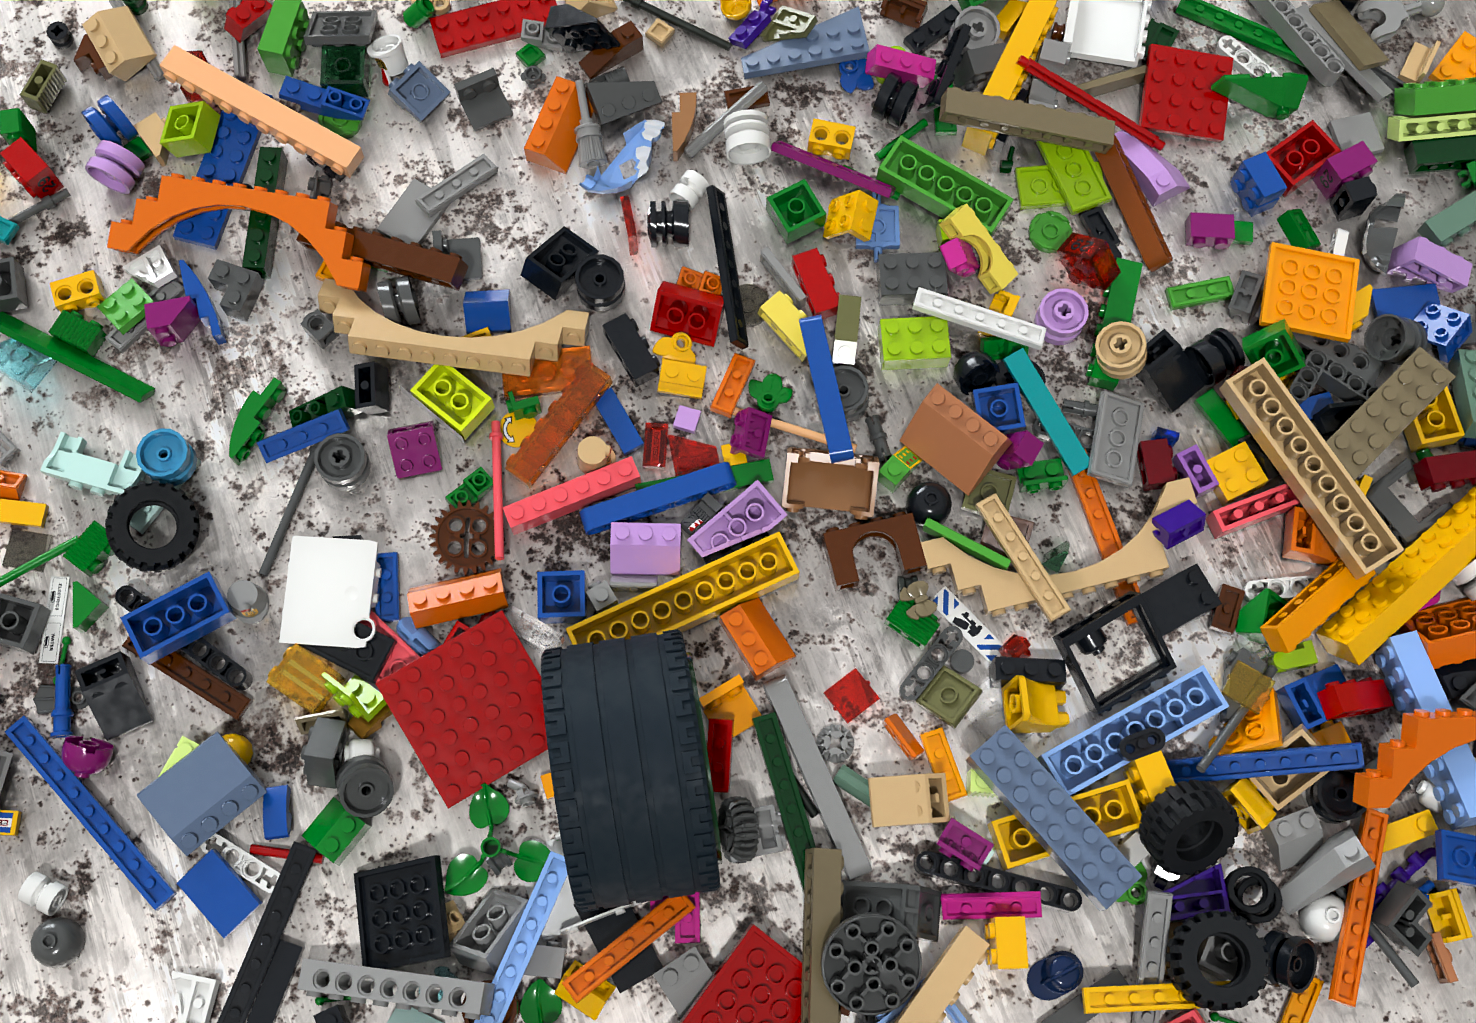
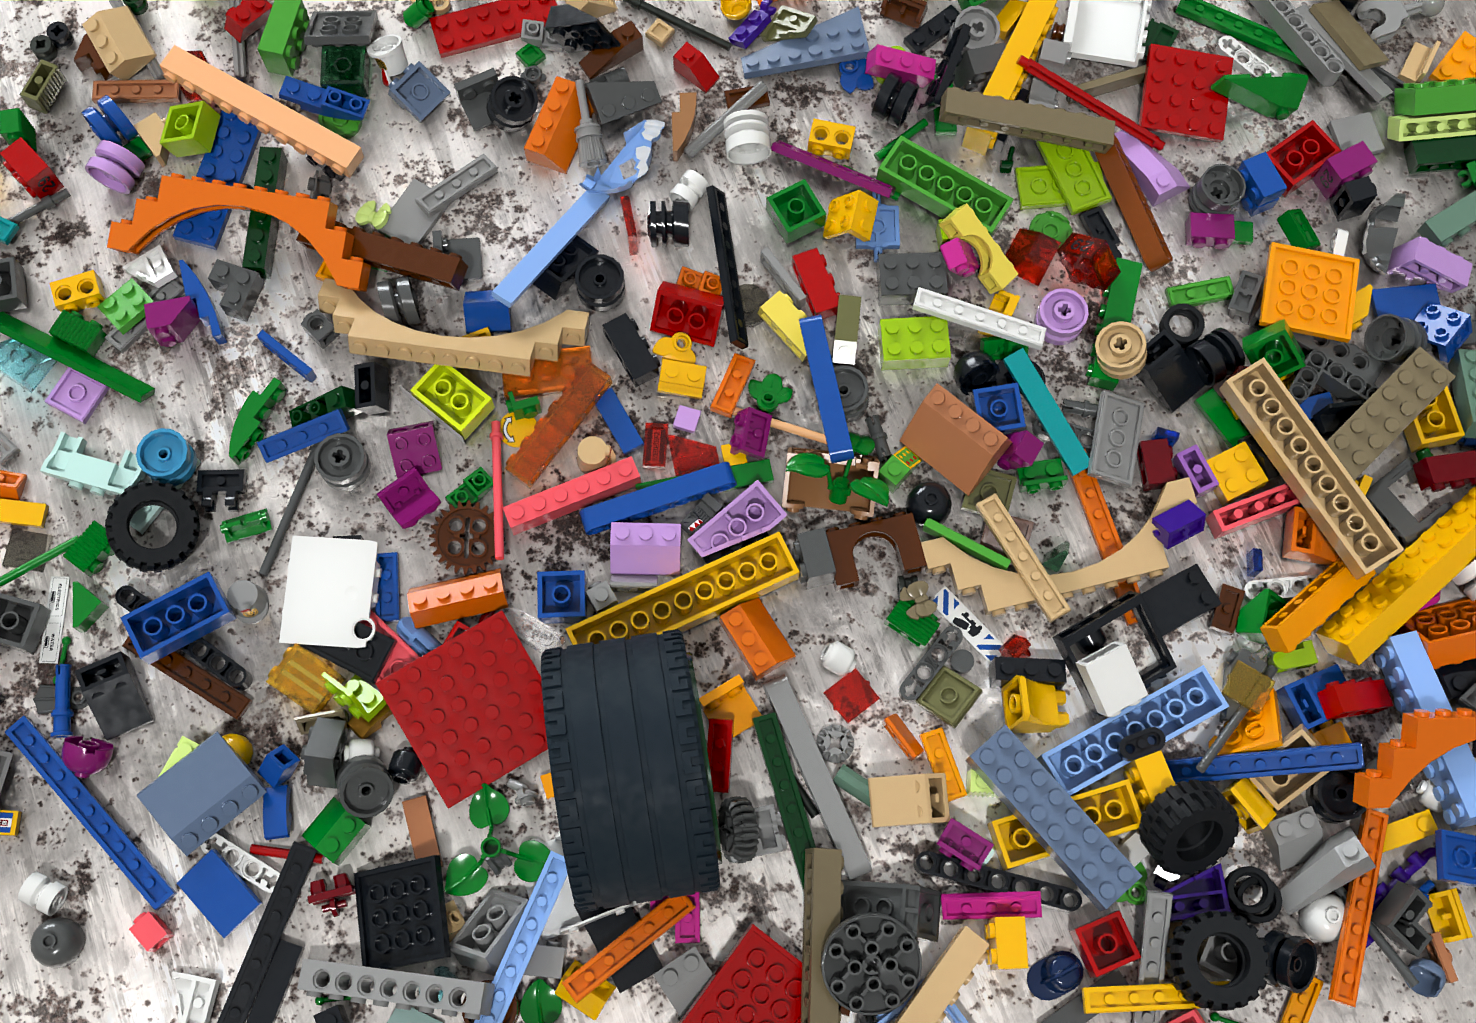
(48, 53): none -> pearl dark grey wheel
(77, 395): none -> lavender tile
(137, 91): none -> nougat tile
(151, 931): none -> coral brick
(220, 483): none -> black plate
(246, 525): none -> green hinge
(278, 766): none -> blue brick
(286, 356): none -> blue tile
(320, 894): none -> dark red hips
(367, 214): none -> yellowish green piece
(404, 766): none -> black head
(409, 499): none -> magenta bracket
(421, 828): none -> nougat tile
(512, 103): none -> black wheel
(549, 248): none -> light blue tile
(695, 67): none -> red slope
(814, 558): none -> dark grey brick
(838, 658): none -> white head
(868, 487): none -> green plant
(1032, 255): none -> clear red slope
(1105, 944): none -> red brick
(1112, 679): none -> white brick
(1192, 314): none -> black tyre
(1217, 190): none -> dark grey wheel
(1254, 562): none -> clear blue tile
(1430, 977): none -> sand blue hair

